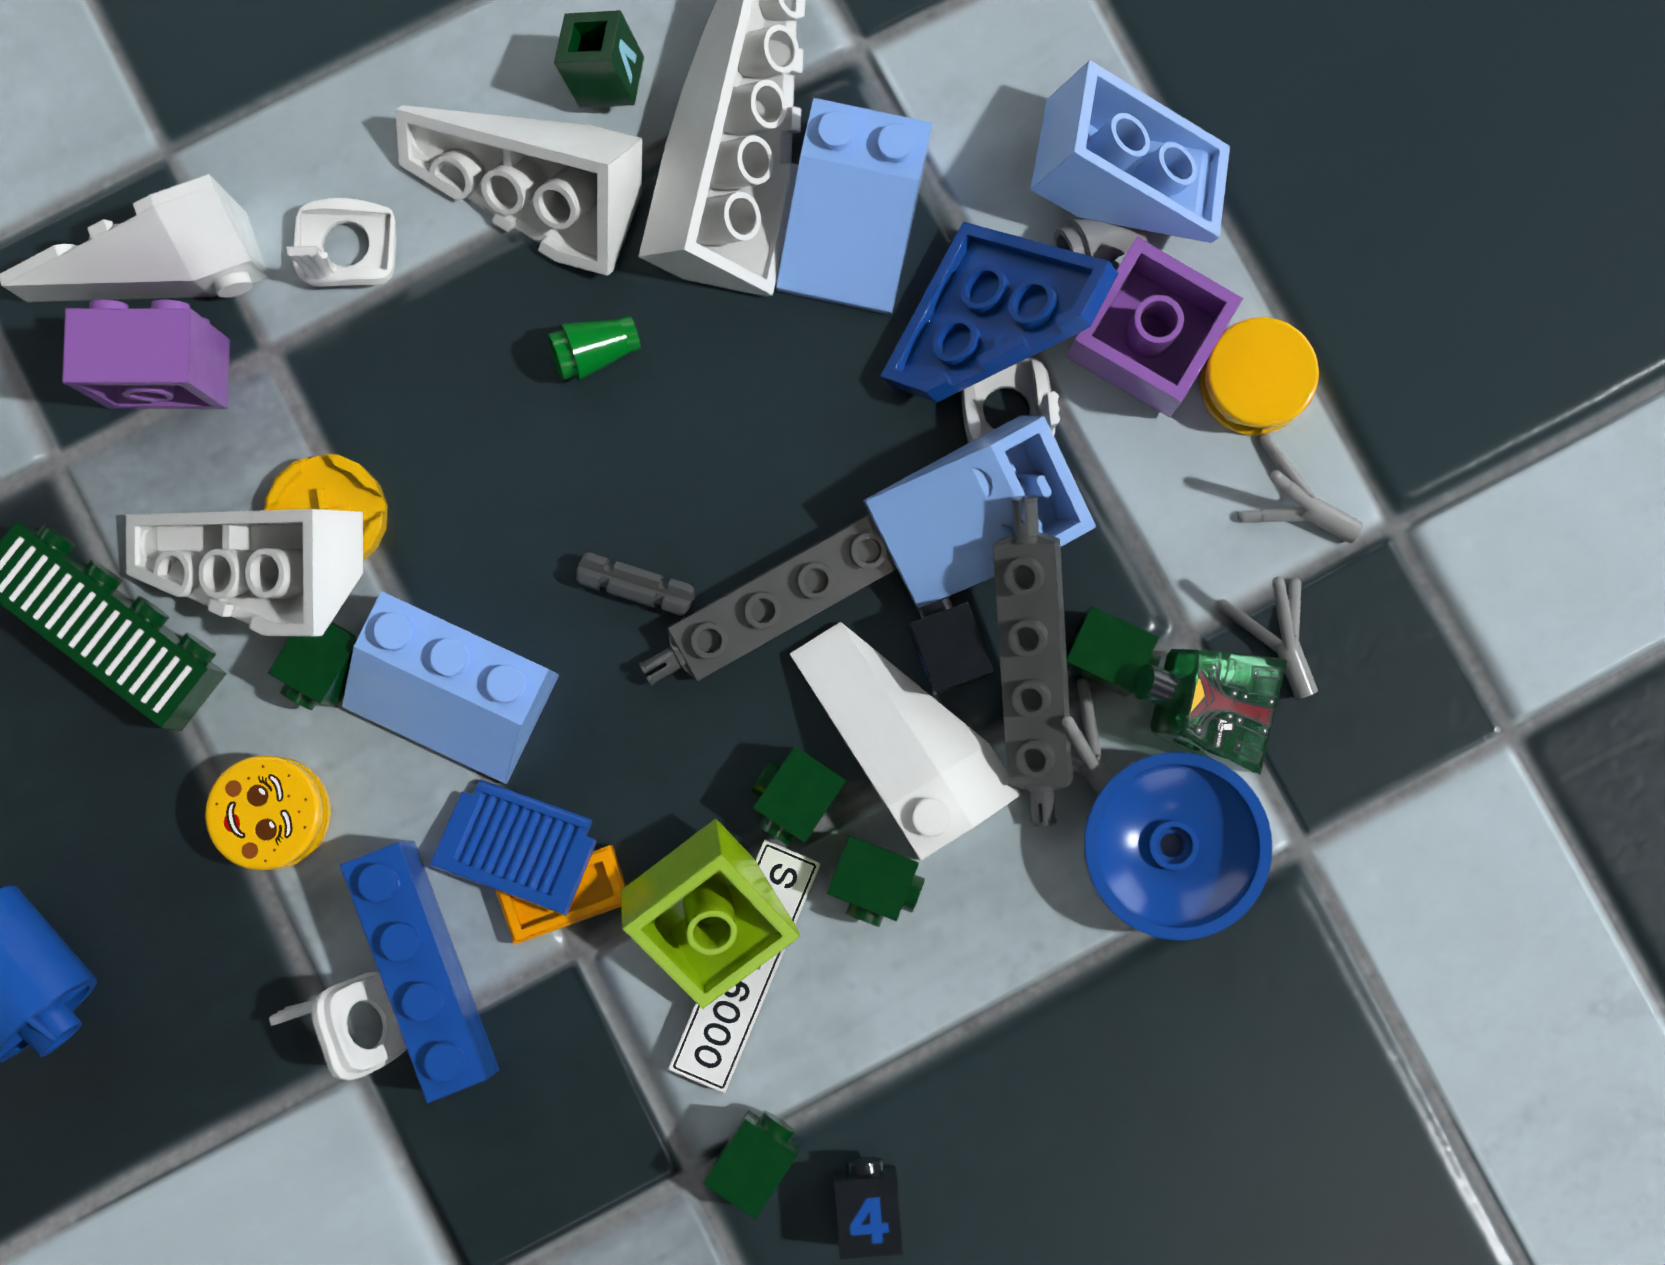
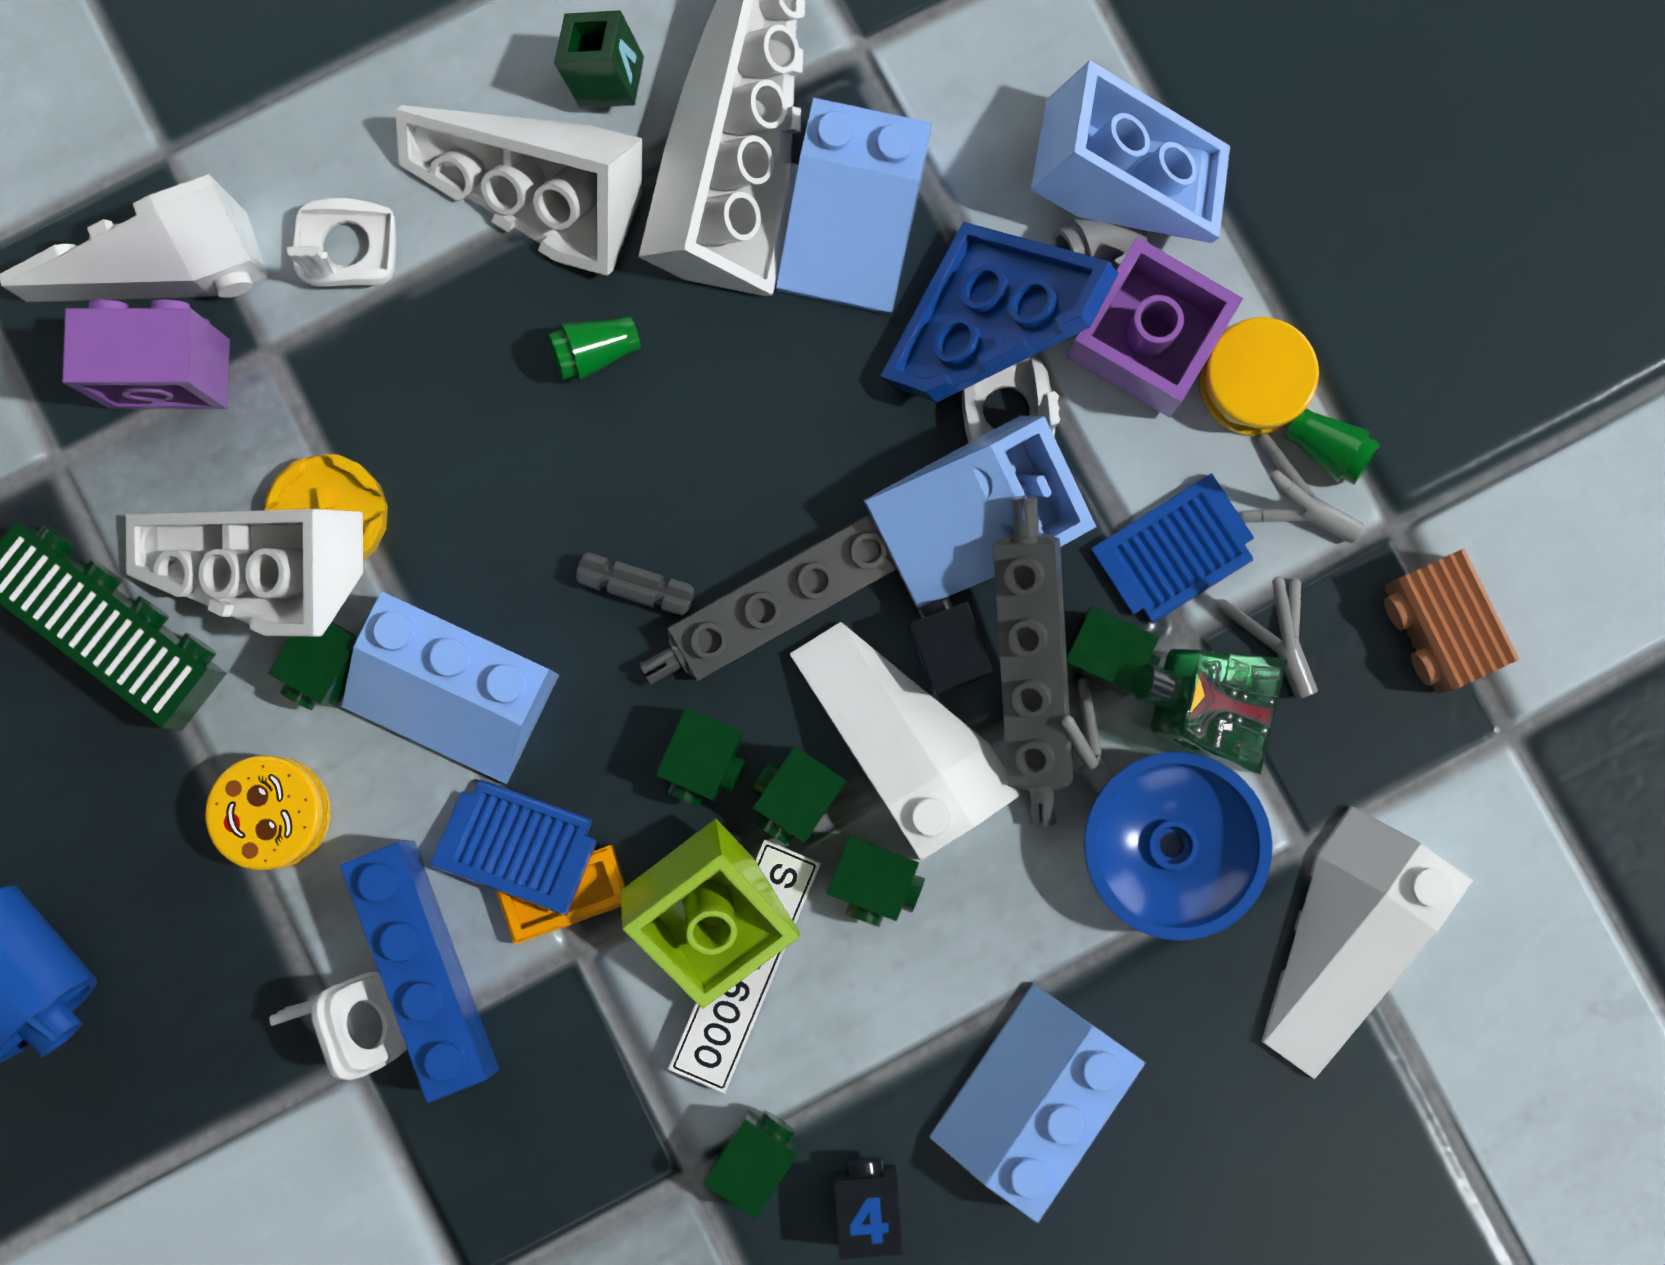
(701, 758): none -> dark green brick
(1036, 1102): none -> light blue slope
(1176, 550): none -> blue window
(1333, 445): none -> green cone
(1362, 924): none -> white wedge
(1449, 623): none -> nougat brick

